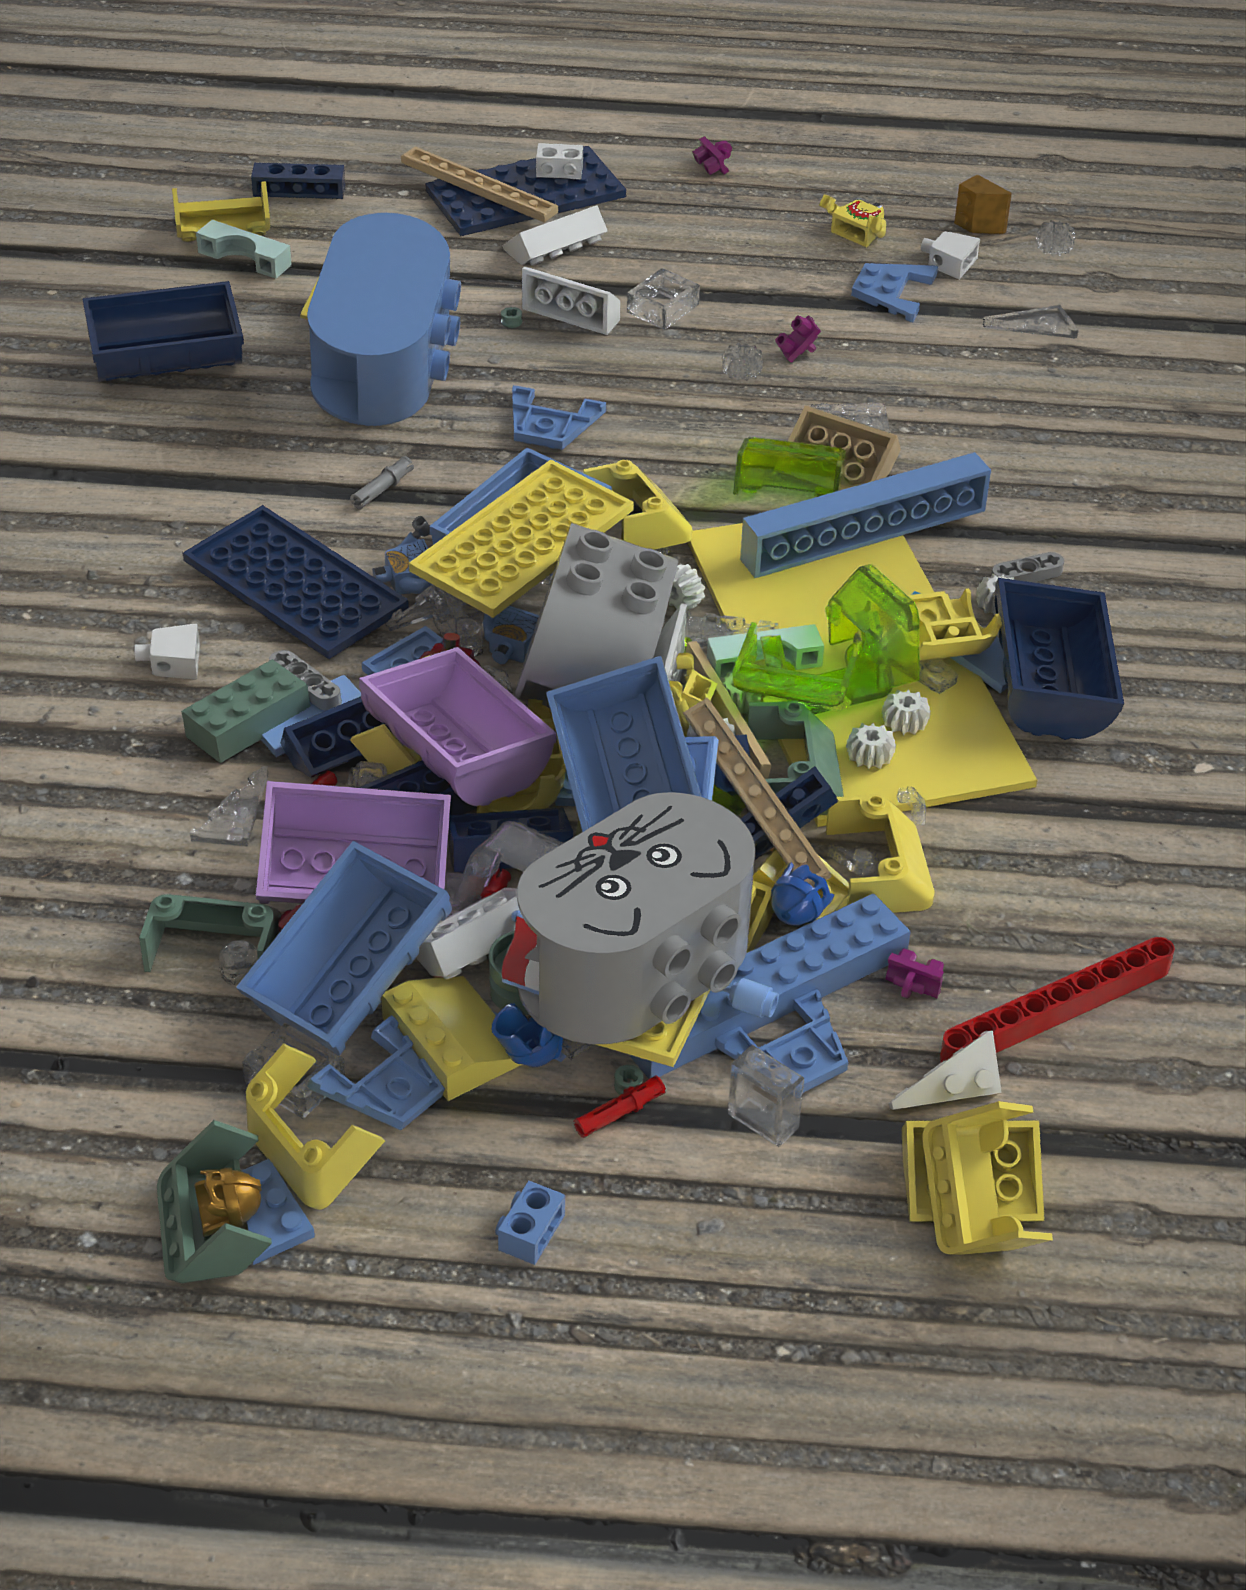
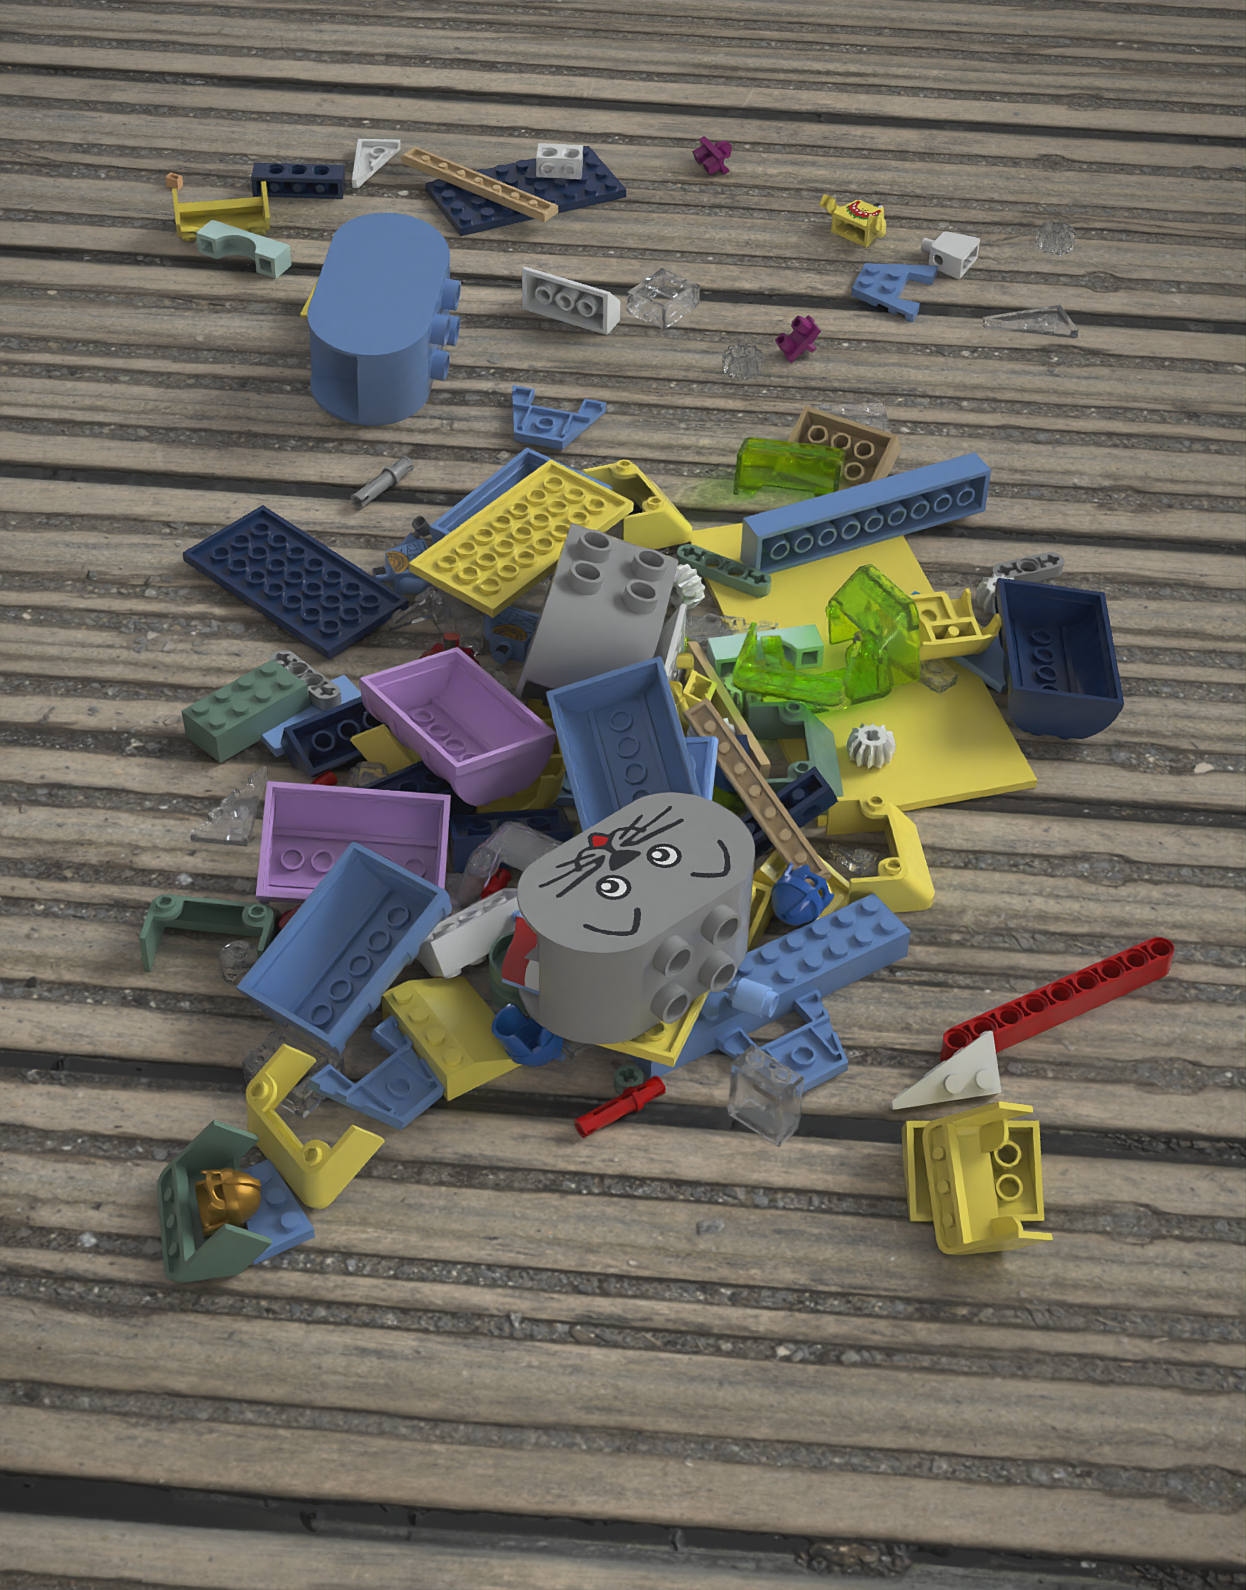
(163, 330): dark blue container -> none
(172, 651): white torso -> none
(174, 181): none -> light nougat piece
(371, 156): none -> white wing
(403, 651): medium blue wing -> none
(511, 317): sand green bush -> none
(530, 1222): medium blue brick -> none
(557, 236): white slope -> none
(751, 582): none -> sand green beam
(906, 712): white gear -> none
(914, 976): magenta hips -> none
(915, 801): clear arm -> none
(982, 206): pearl gold slope -> none

